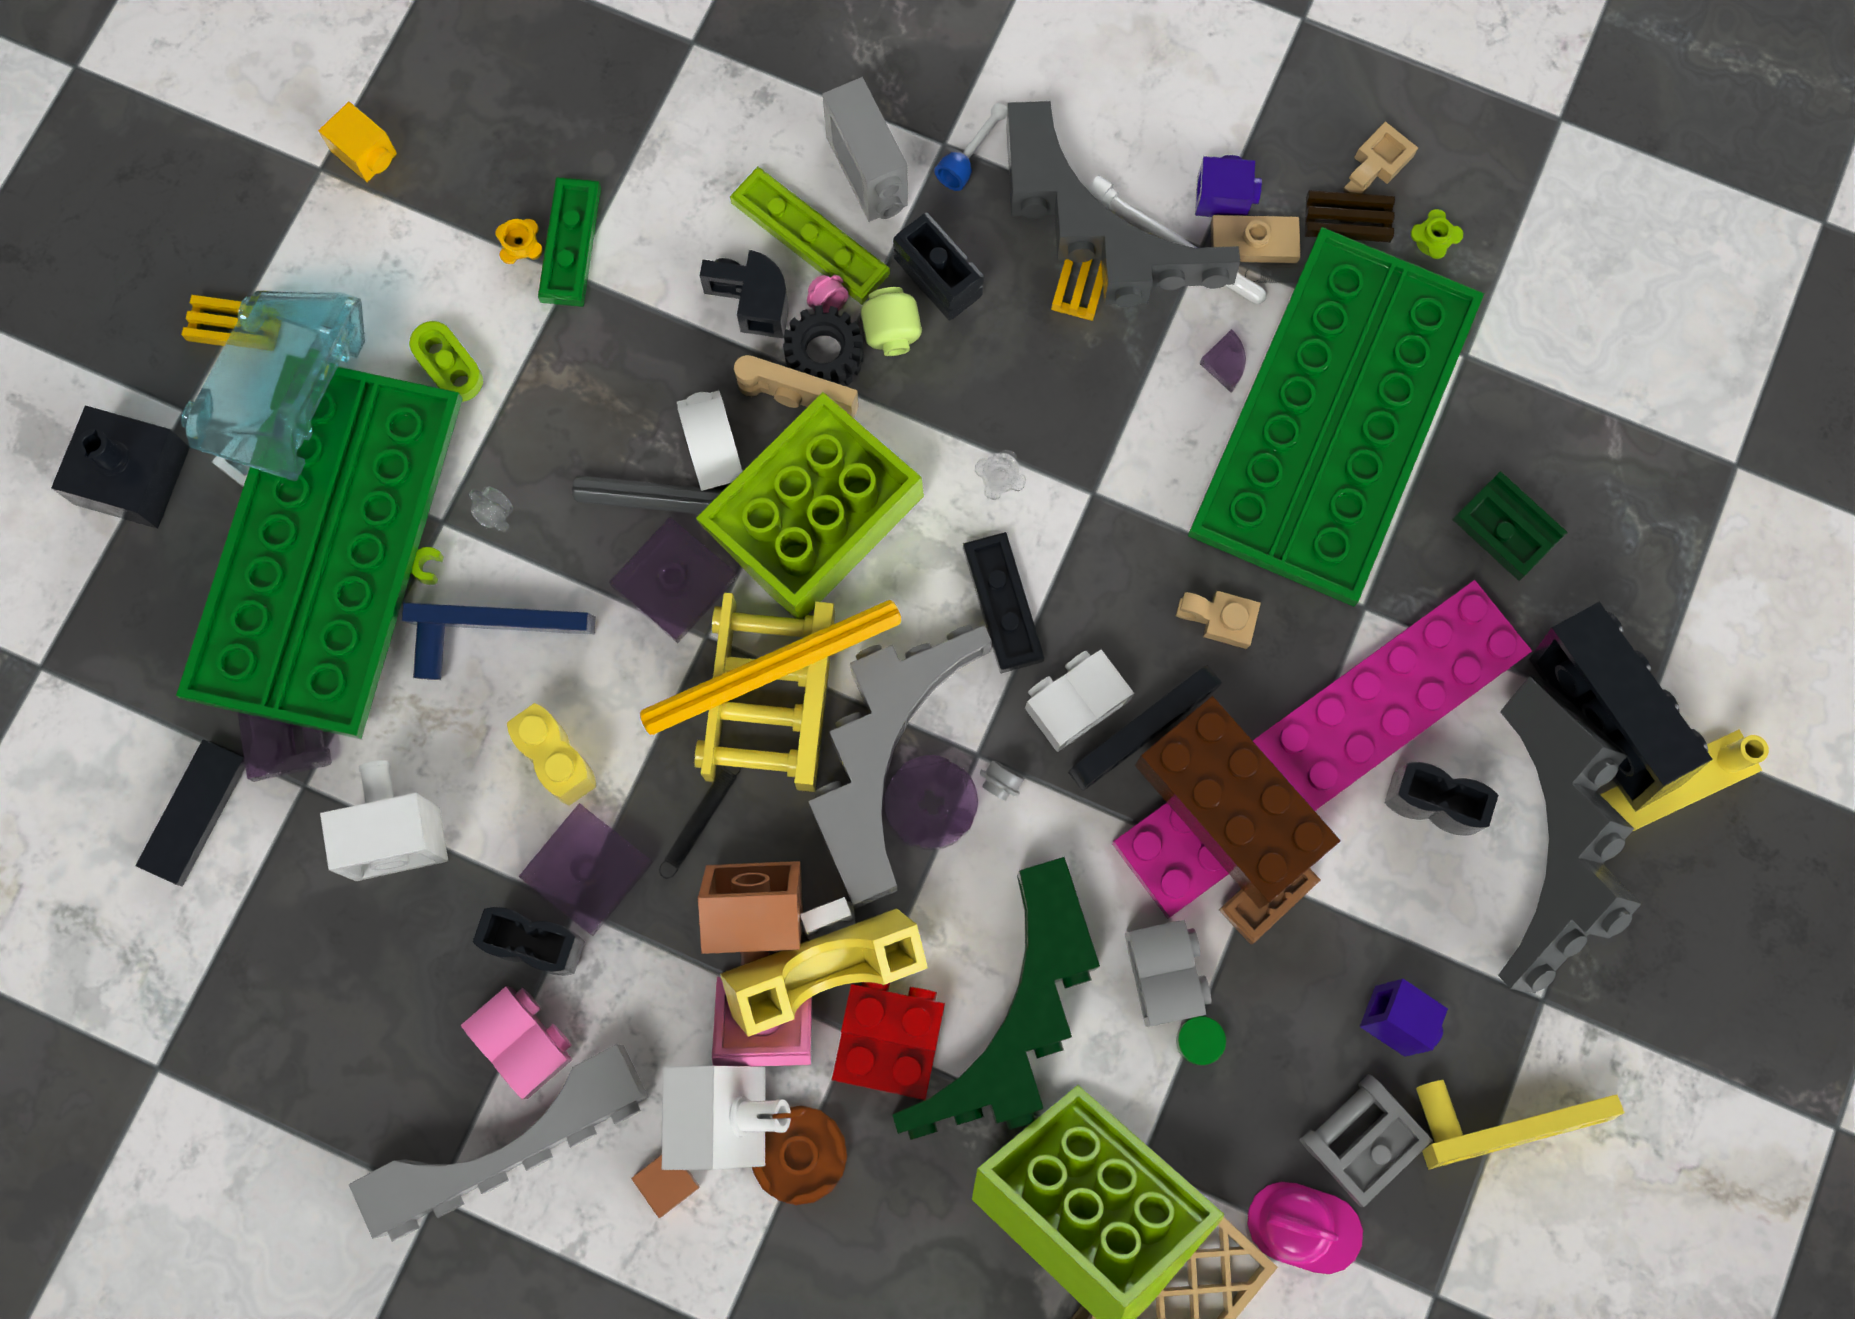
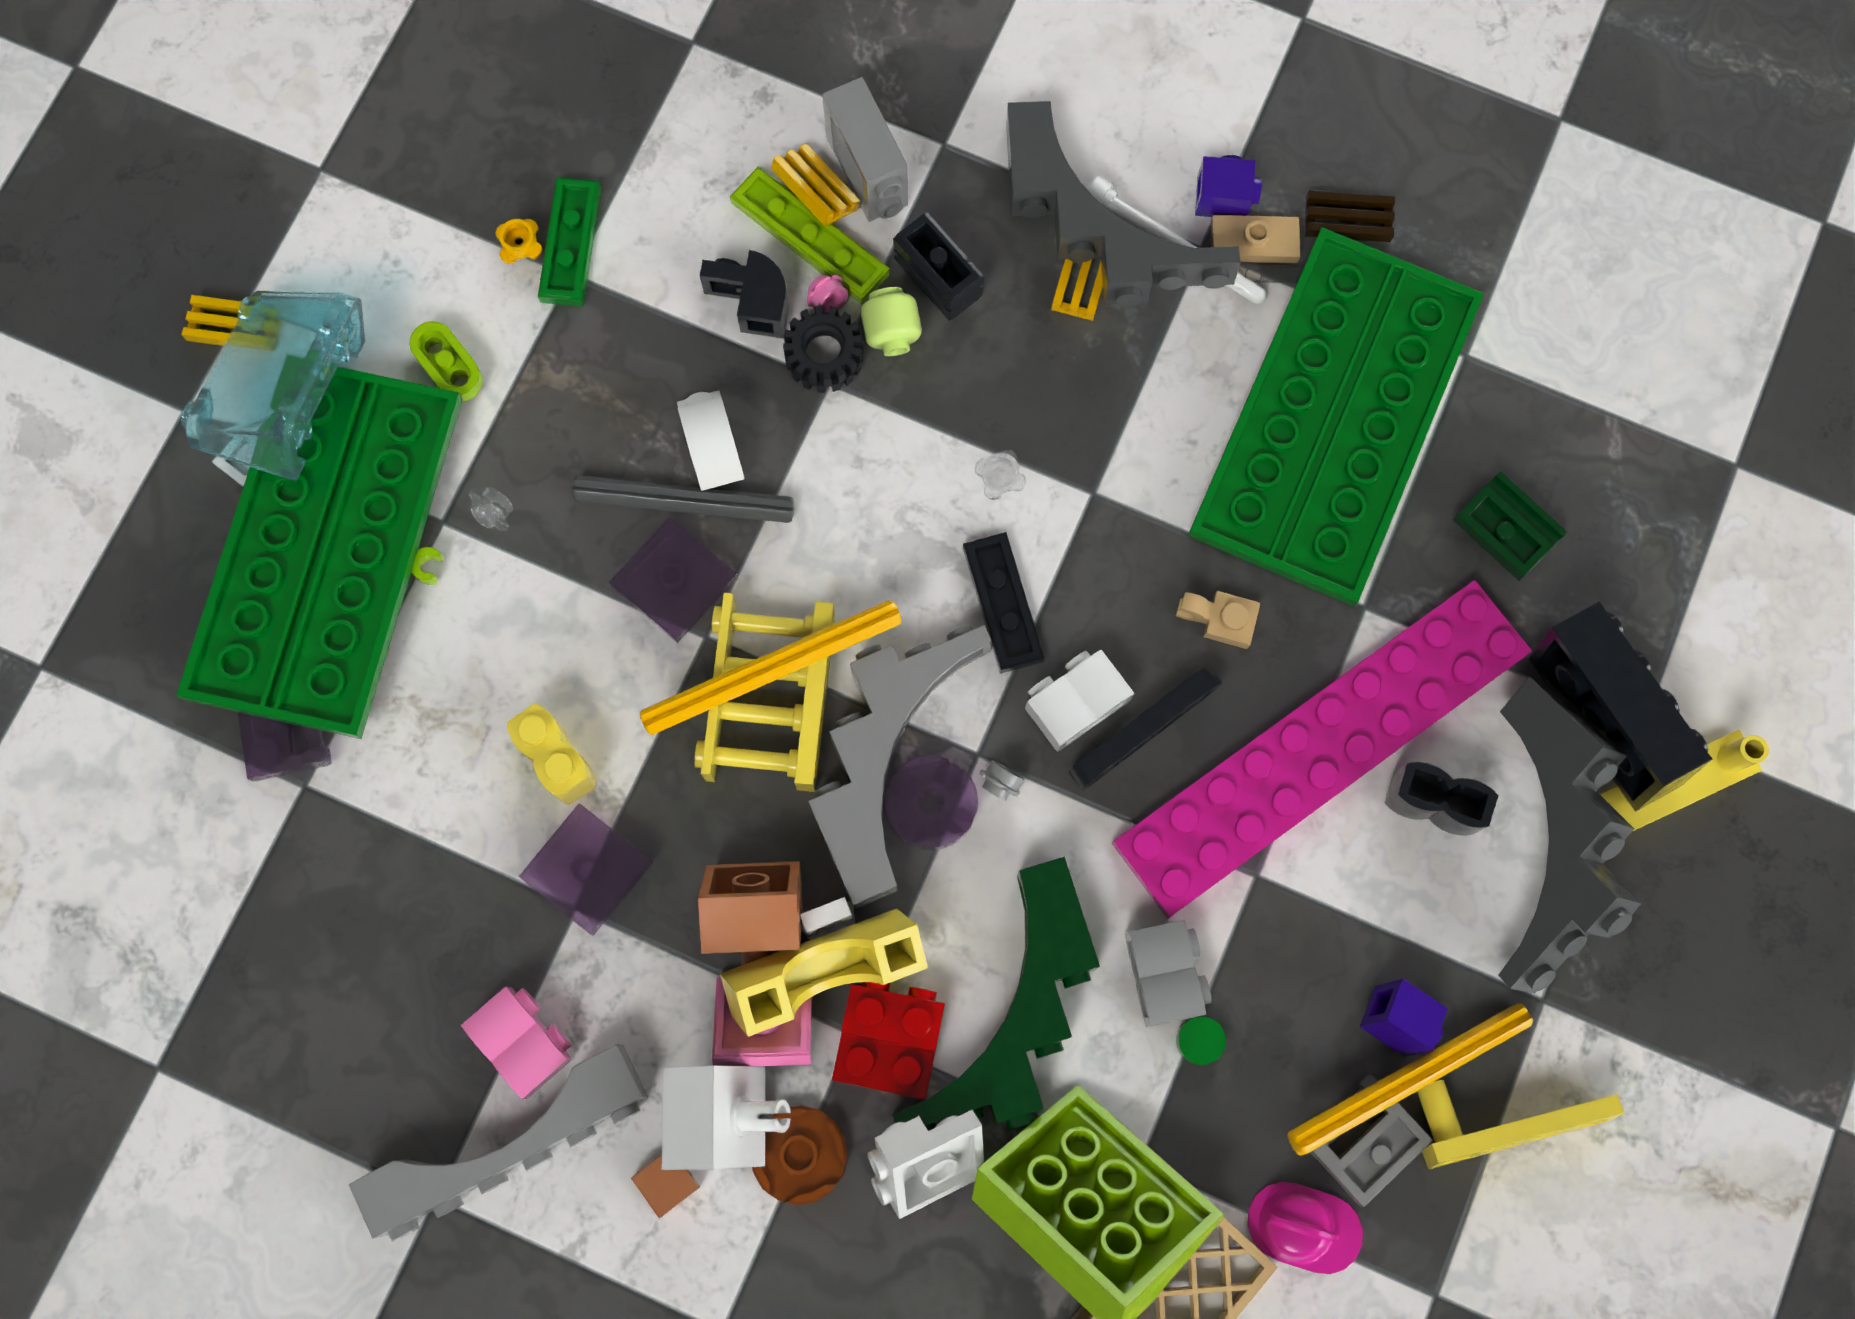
(121, 466): black brick -> none
(192, 813): black tile -> none
(358, 142): yellow brick -> none
(383, 833): white brick -> none
(433, 619): dark blue piece -> none
(520, 939): black brick -> none
(703, 825): black piece -> none
(789, 385): tan plate -> none
(812, 506): lime slope -> none
(821, 182): none -> yellow tile
(925, 1165): none -> white plate
(955, 168): blue hinge -> none
(1226, 361): clear purple tile -> none
(1236, 802): reddish brown brick -> none
(1254, 922): medium nougat plate -> none
(1380, 156): tan plate -> none
(1409, 1079): none -> yellow axle
(1431, 244): lime plate -> none

